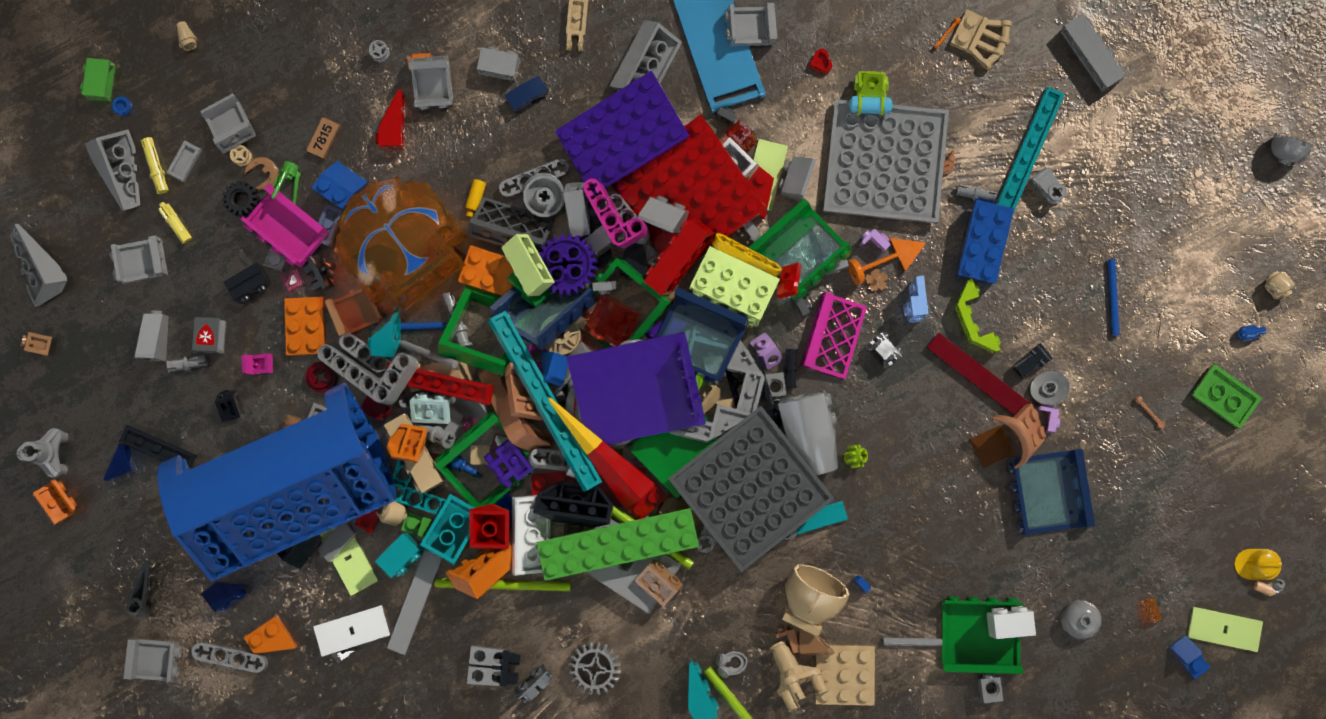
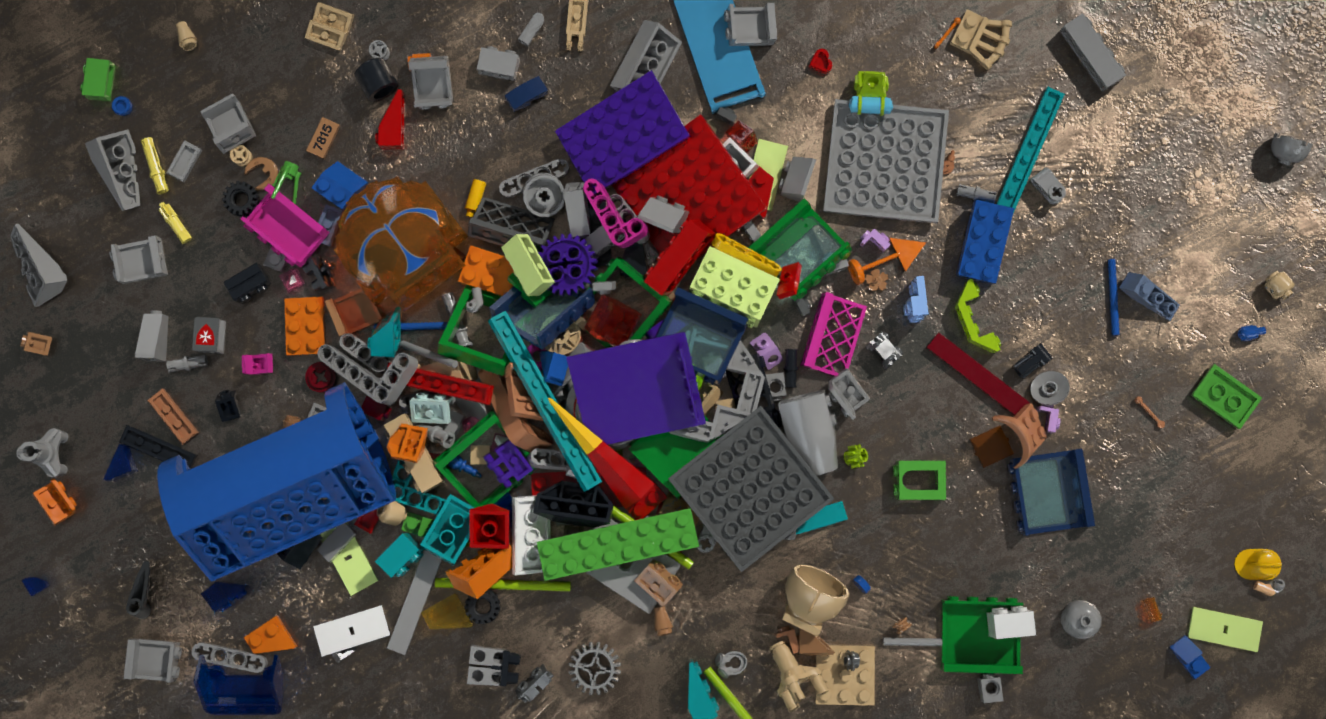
(35, 585): none -> clear blue tile
(173, 416): none -> nougat tile
(239, 693): none -> clear blue windscreen
(329, 26): none -> tan slope
(376, 79): none -> black piece
(447, 614): none -> clear yellow wing
(477, 301): none -> light grey arm
(486, 618): none -> black tyre
(531, 29): none -> light grey bar
(662, 622): none -> medium nougat cone
(847, 392): none -> light grey bracket
(851, 660): none -> dark grey plate
(901, 625): none -> medium nougat bush
(940, 480): none -> bright green panel
(1149, 295): none -> sand blue slope

